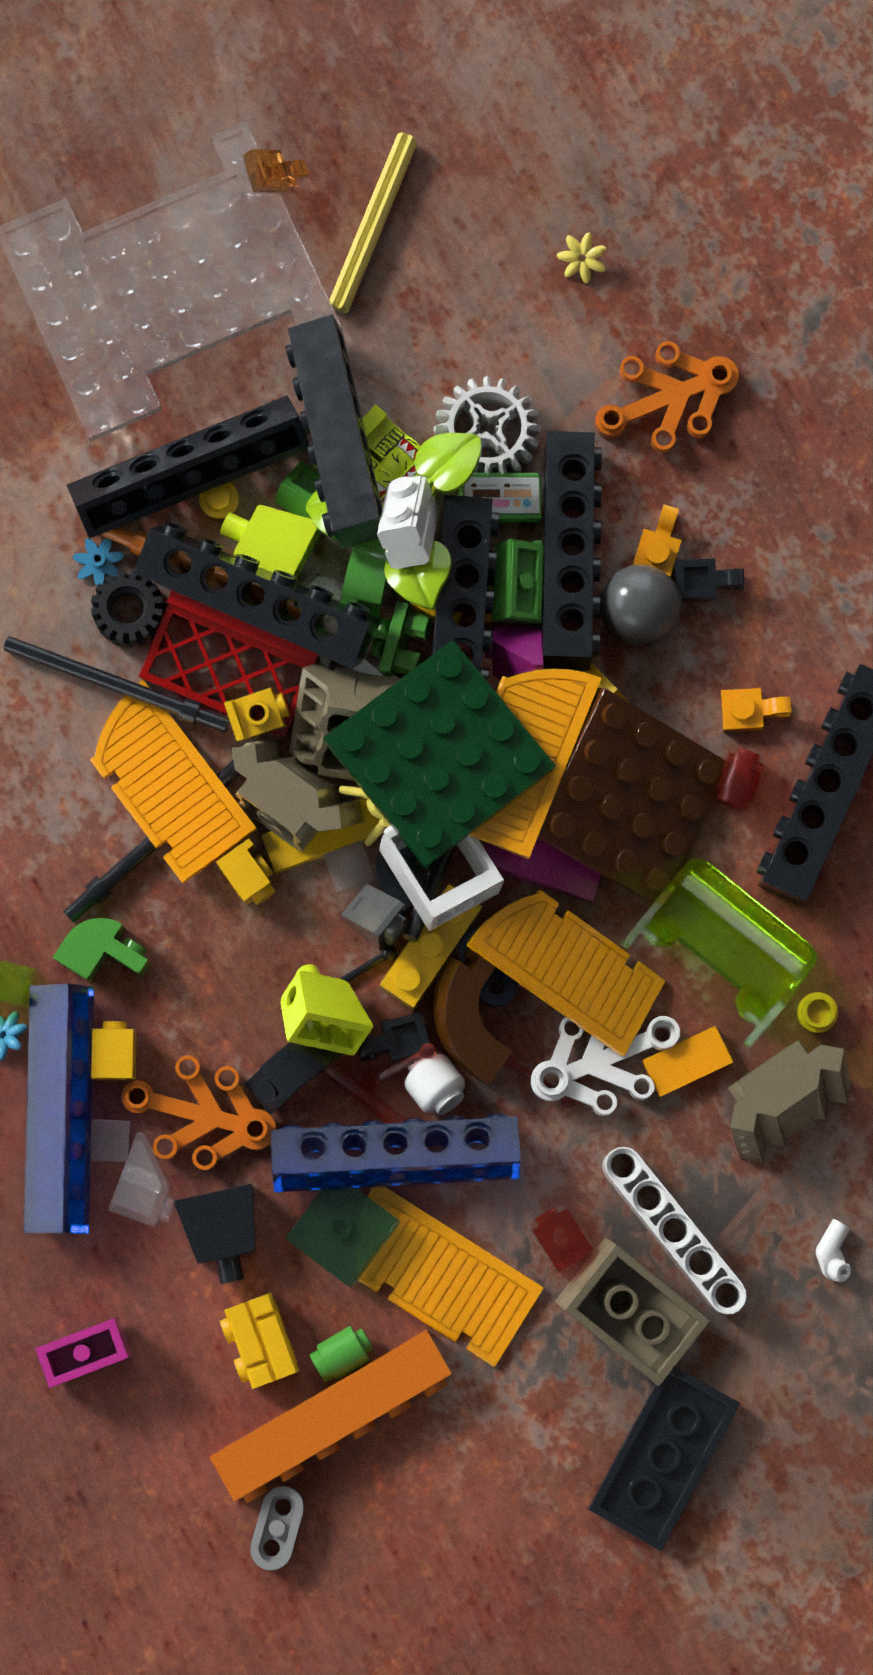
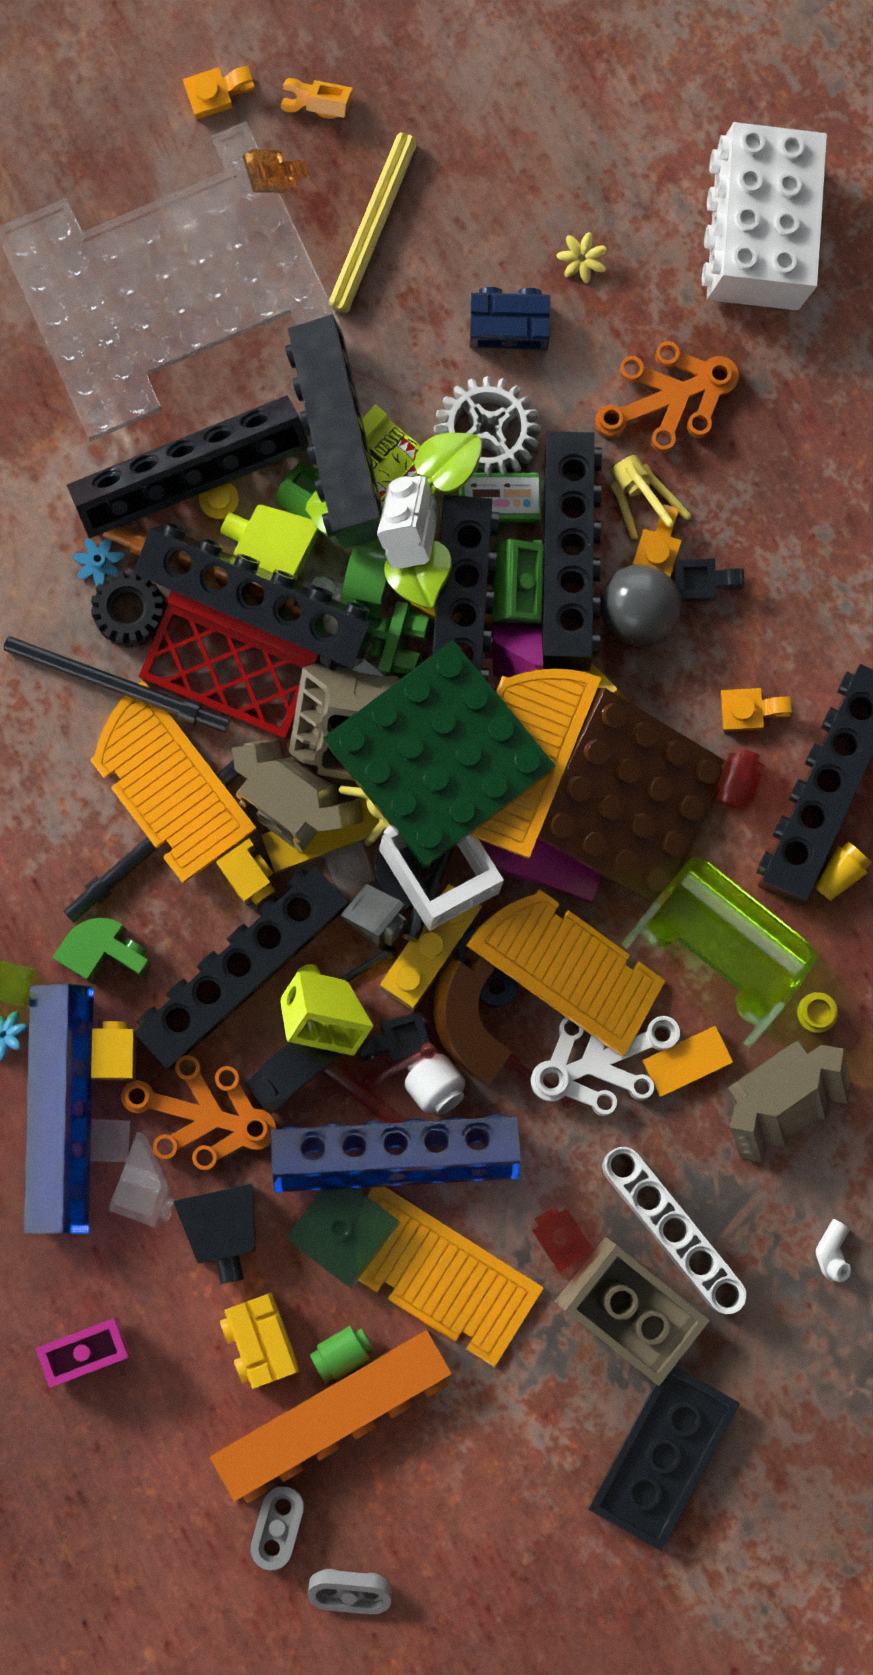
(211, 91): none -> light orange plate
(240, 714): yellow brick -> none
(322, 97): none -> light orange plate
(325, 906): none -> black brick
(349, 1592): none -> light grey plate
(510, 319): none -> dark blue brick
(635, 478): none -> light yellow plant
(765, 216): none -> white brick
(842, 871): none -> yellow cone

